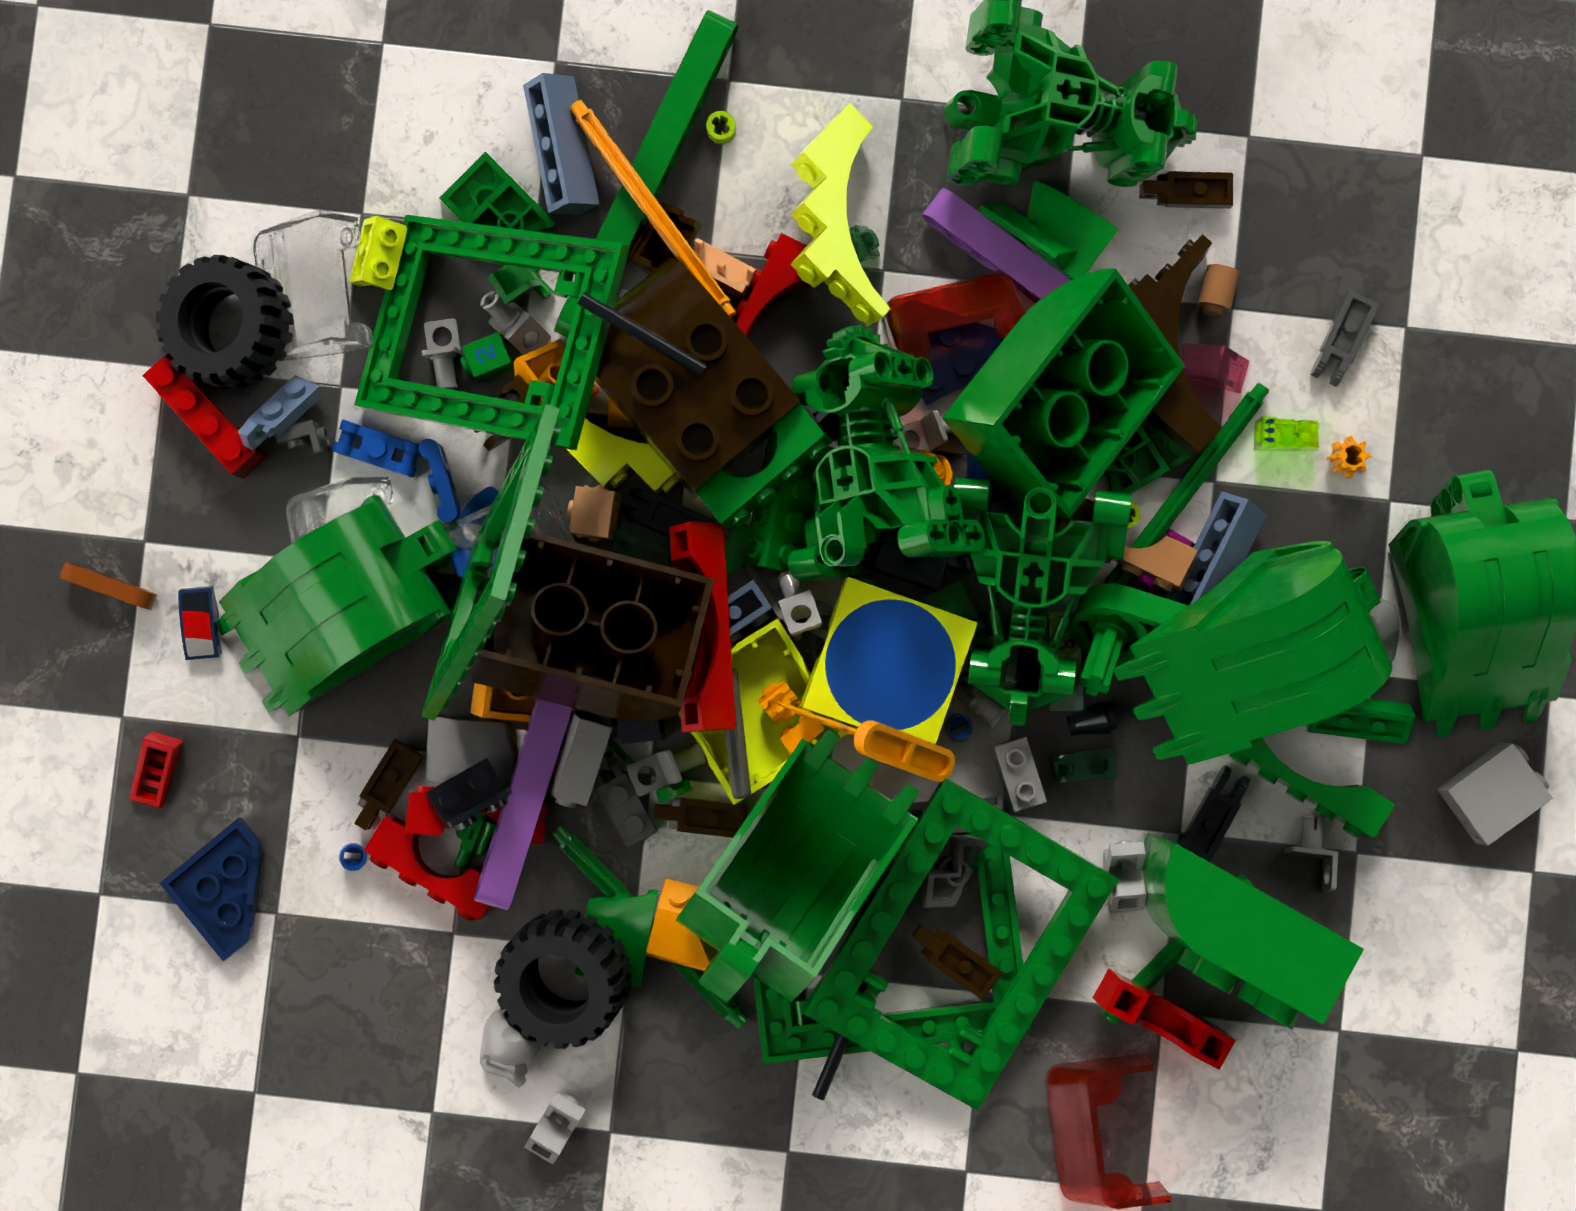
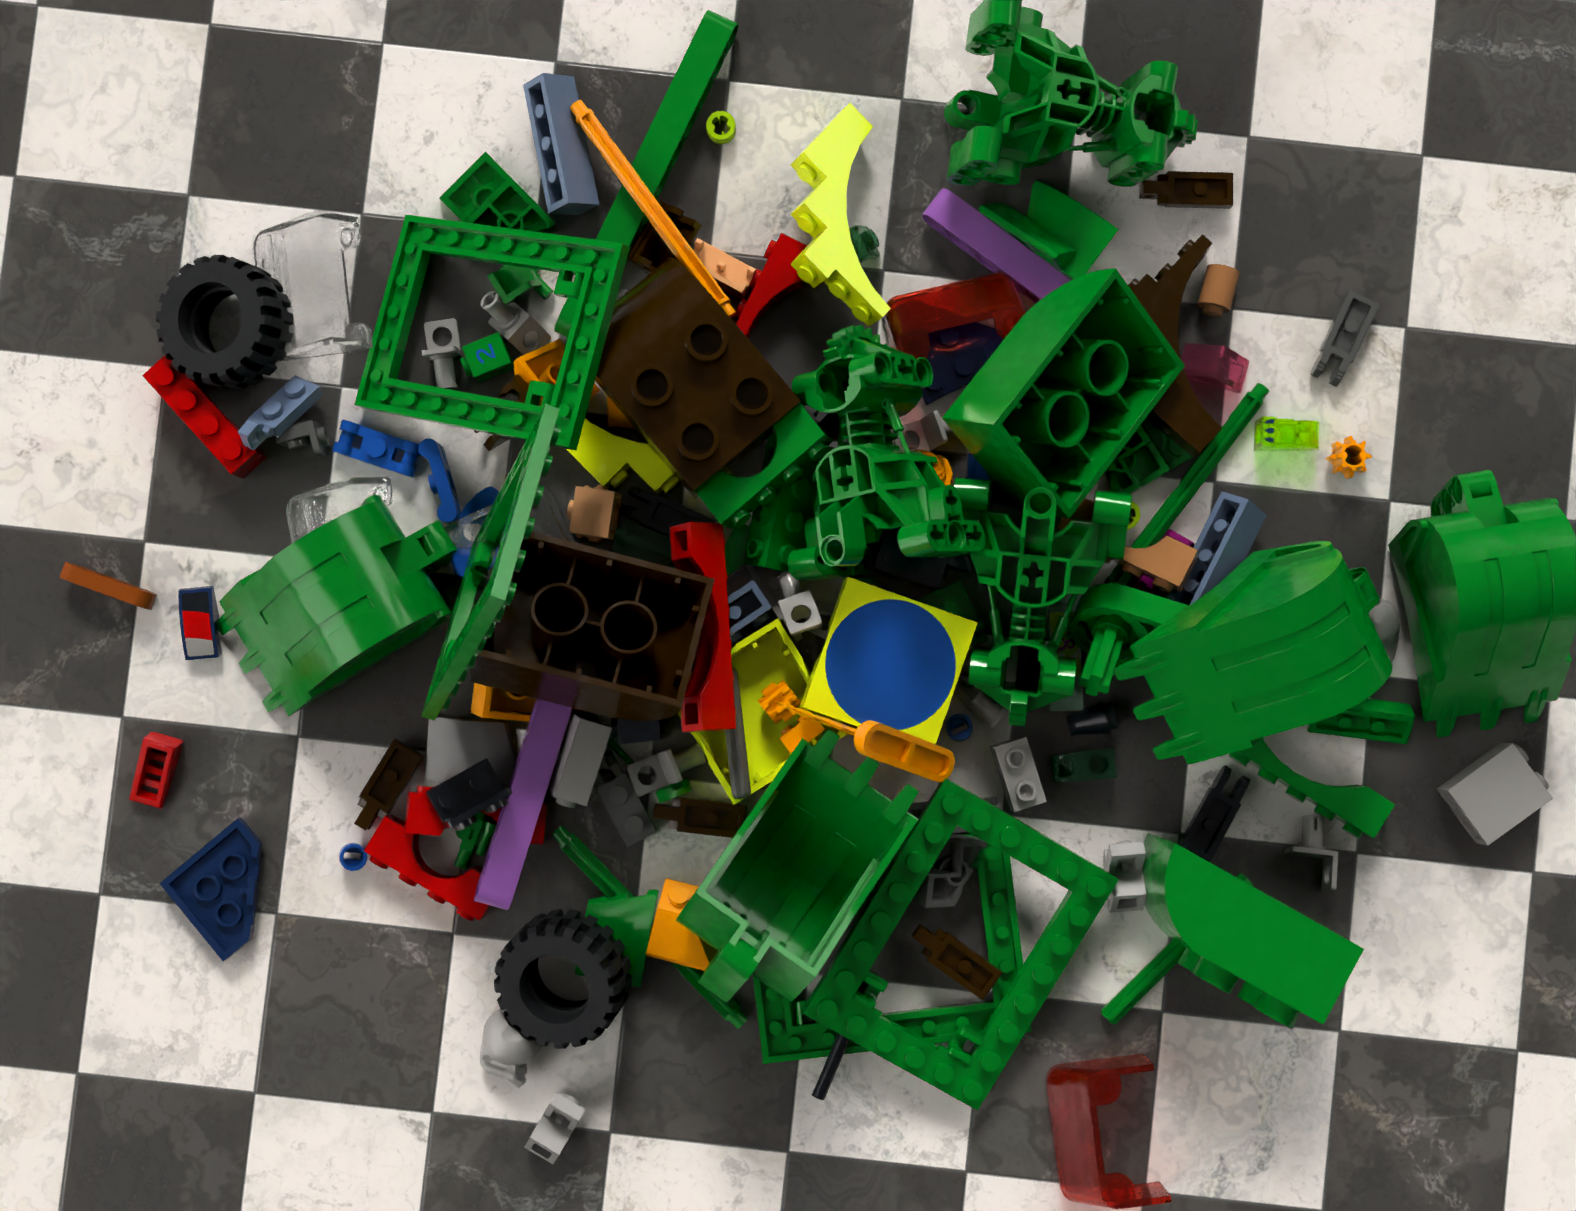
(378, 253): neon yellow bracket -> none
(642, 334): black bar -> none
(1148, 1009): red arch -> none

